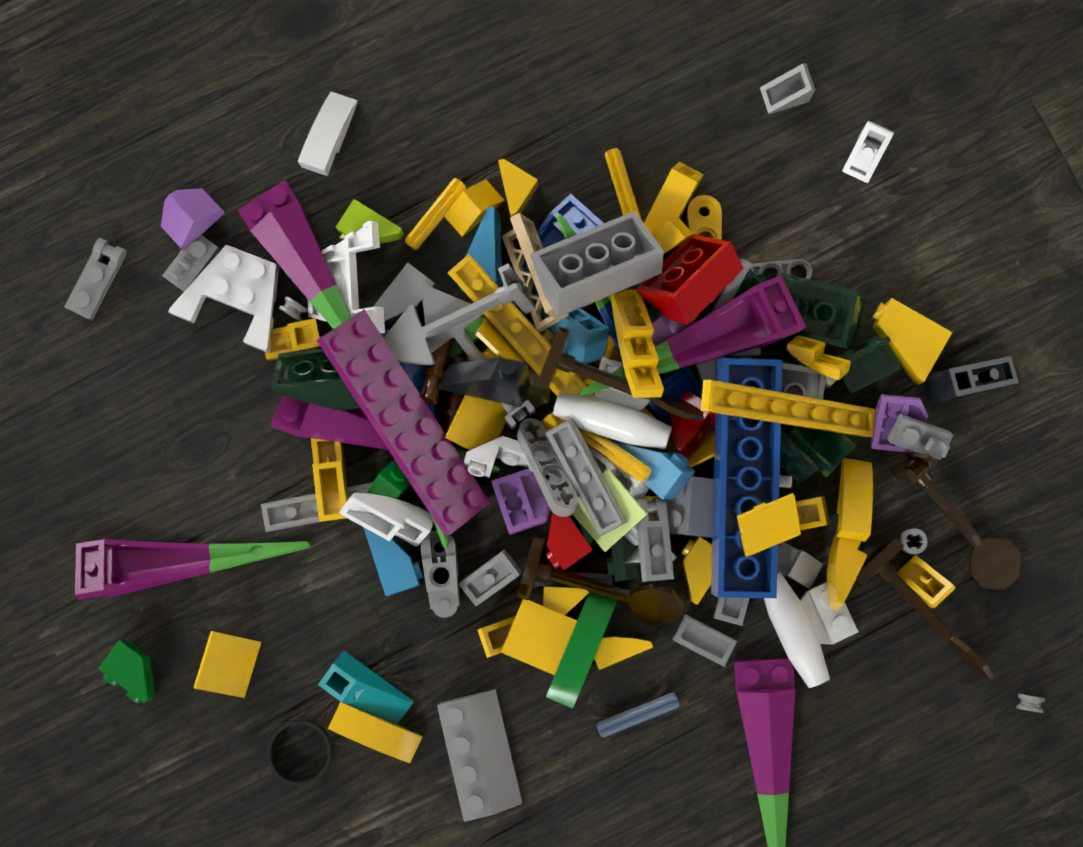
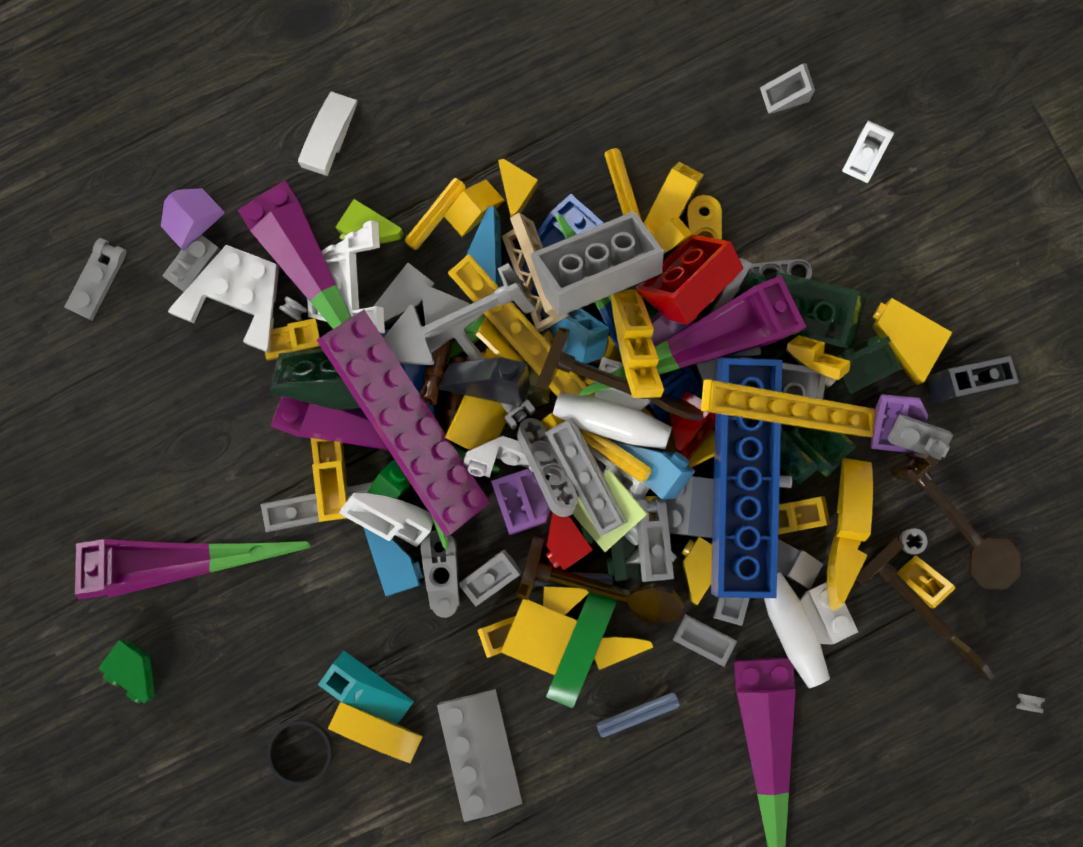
(227, 664): yellow piece -> none
(769, 524): yellow piece -> none

